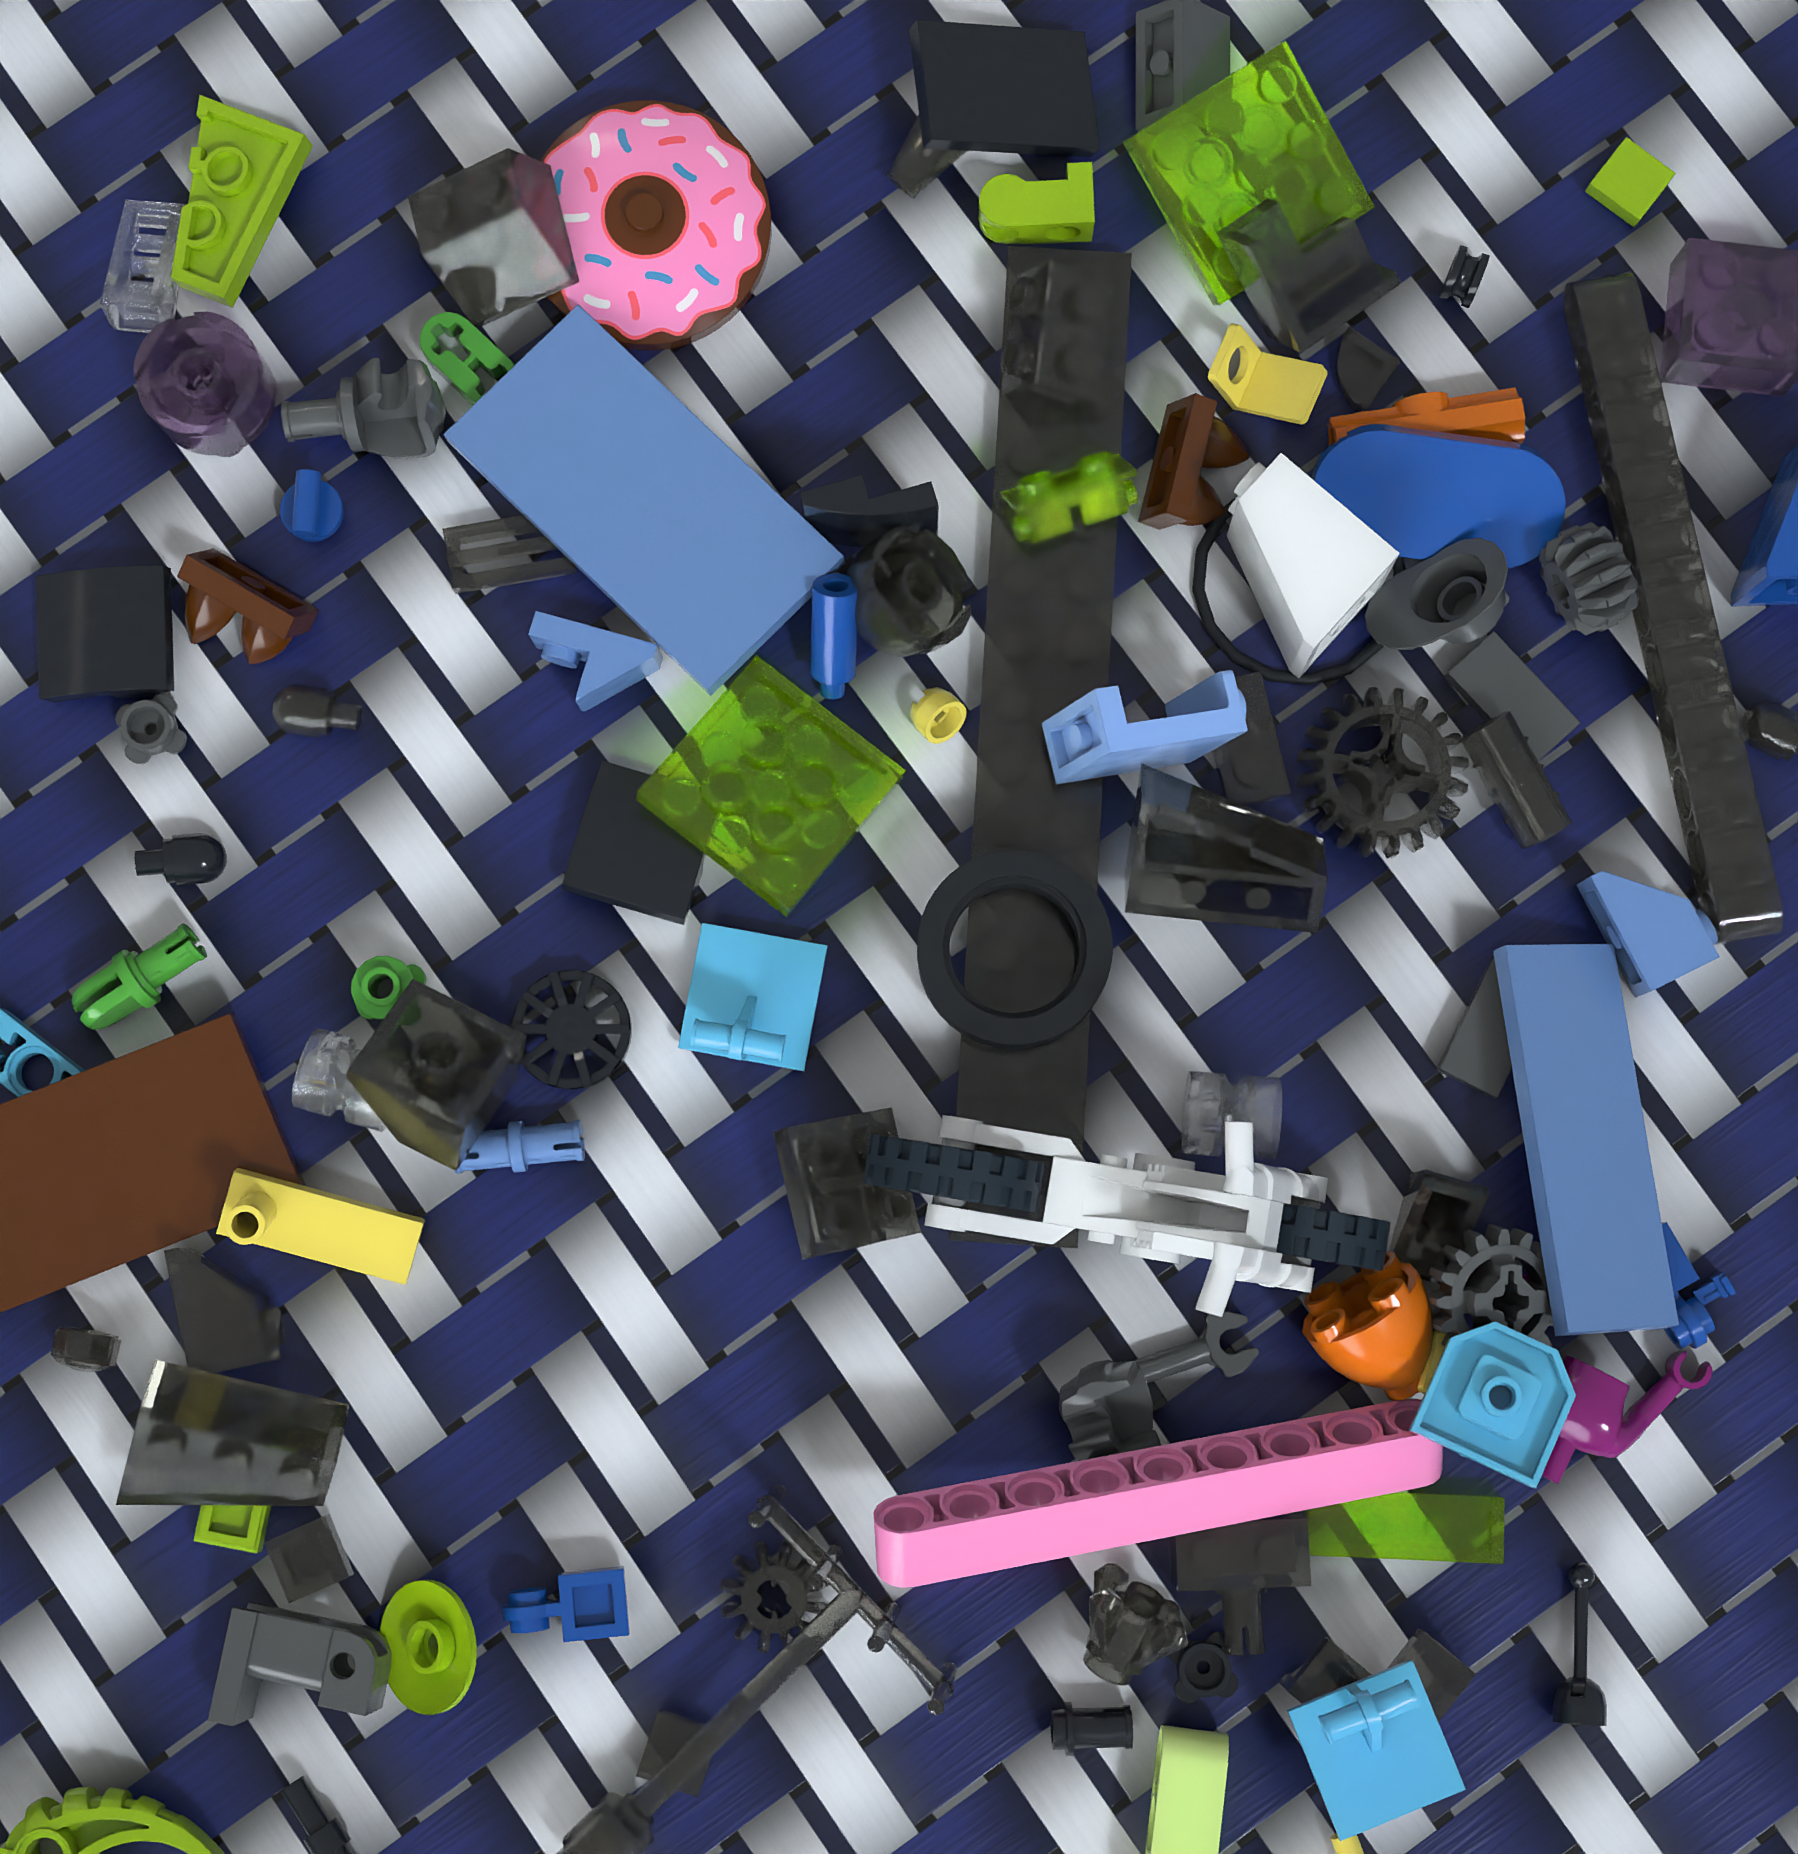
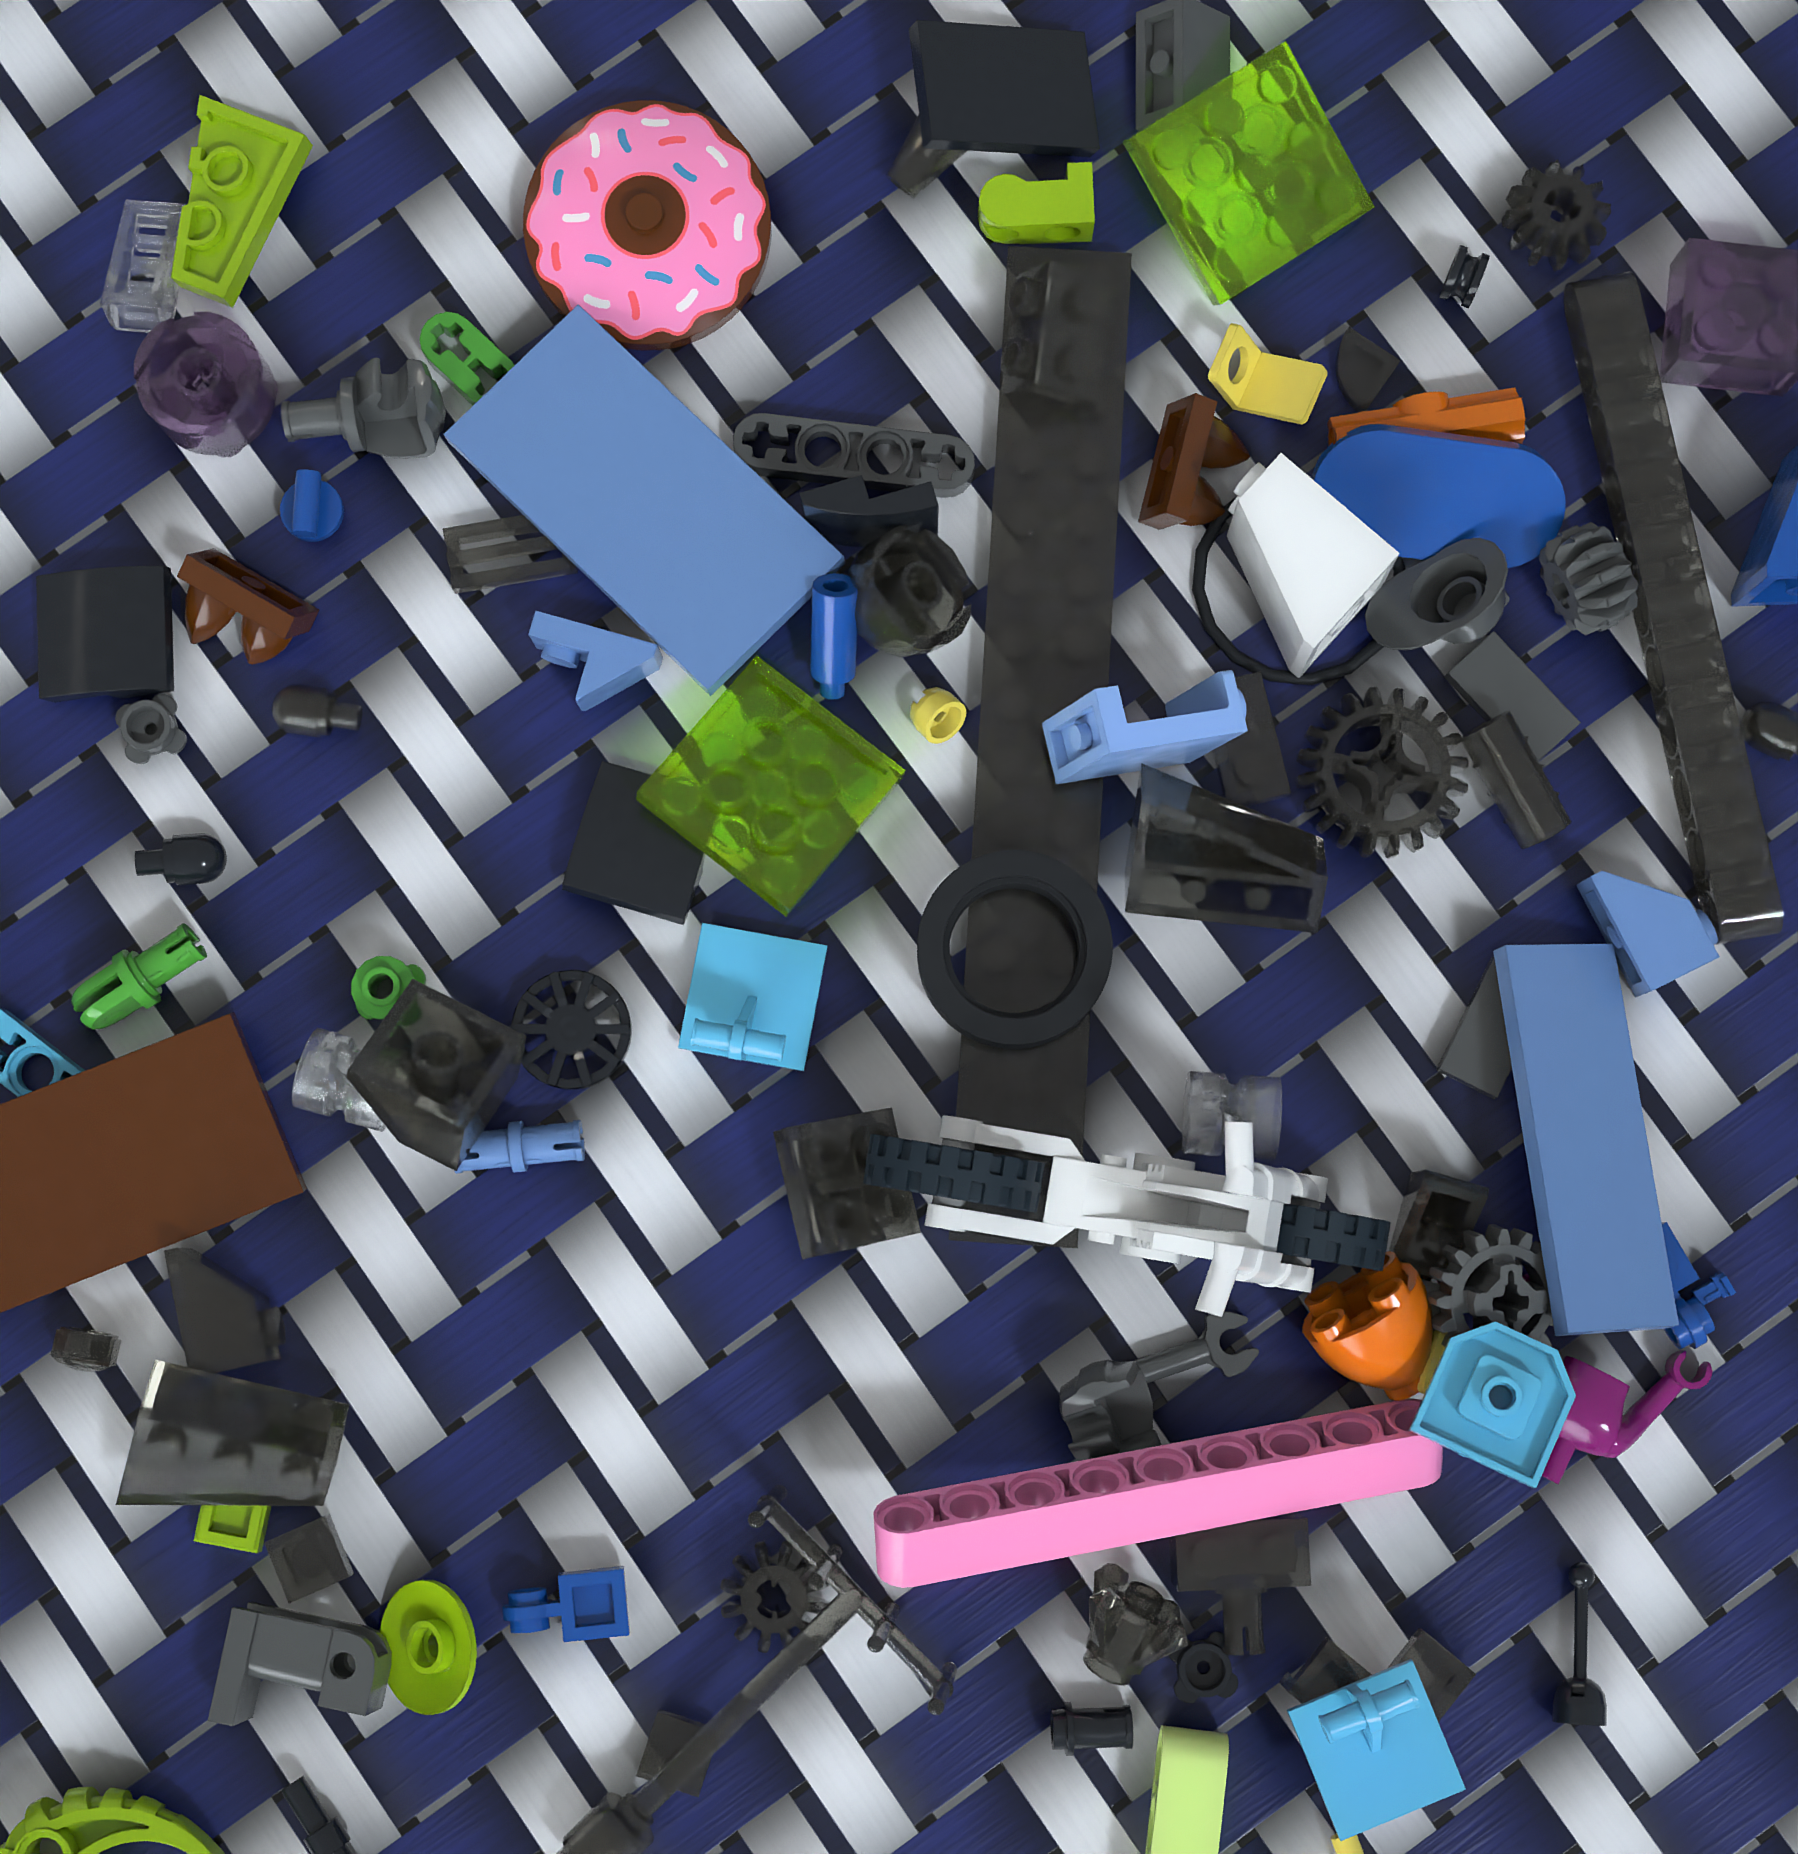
(320, 1226): light yellow piece -> none
(495, 235): clear smoke slope -> none
(855, 445): none -> dark grey beam
(1092, 485): clear neon green hinge -> none
(1307, 287): clear smoke panel -> none
(1411, 1528): clear neon green tile -> none
(1567, 194): none -> clear smoke gear
(1630, 182): lime tile -> none

